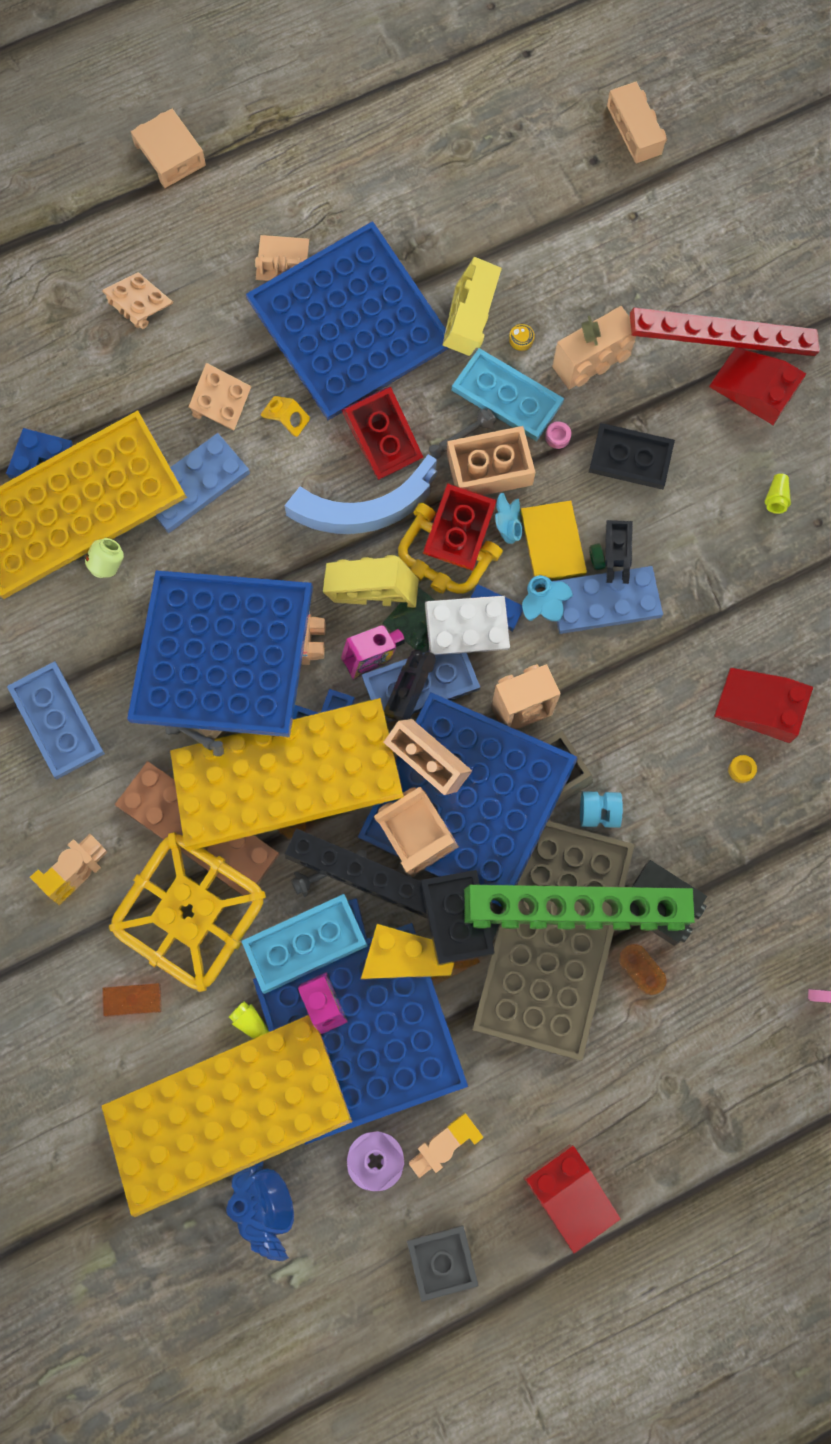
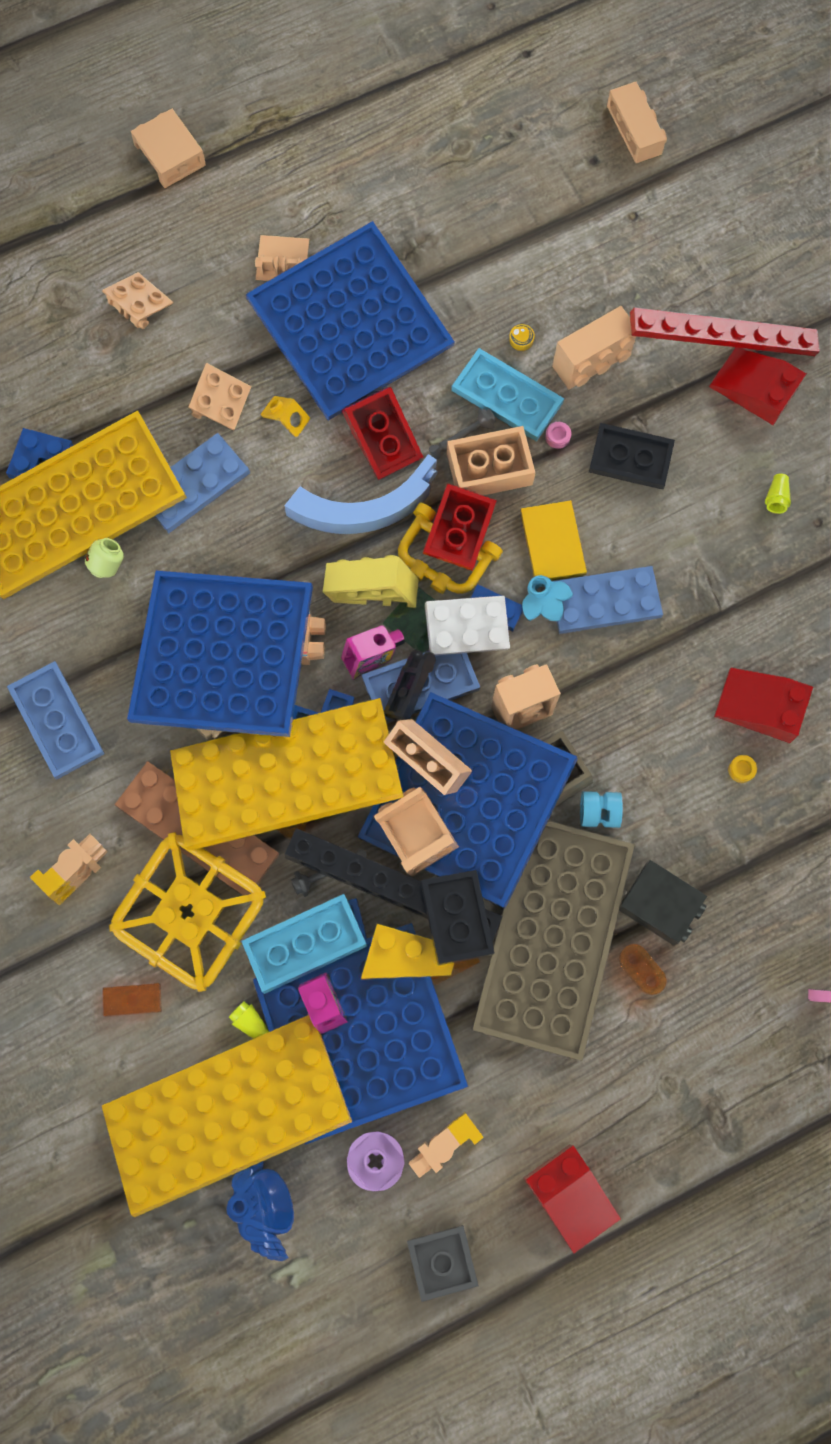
(210, 744): dark grey piece -> none
(471, 306): light yellow wedge -> none
(508, 519): medium azure plate -> none
(591, 330): olive plate -> none
(597, 556): dark green tile -> none
(618, 548): black hinge -> none
(677, 902): bright green brick -> none

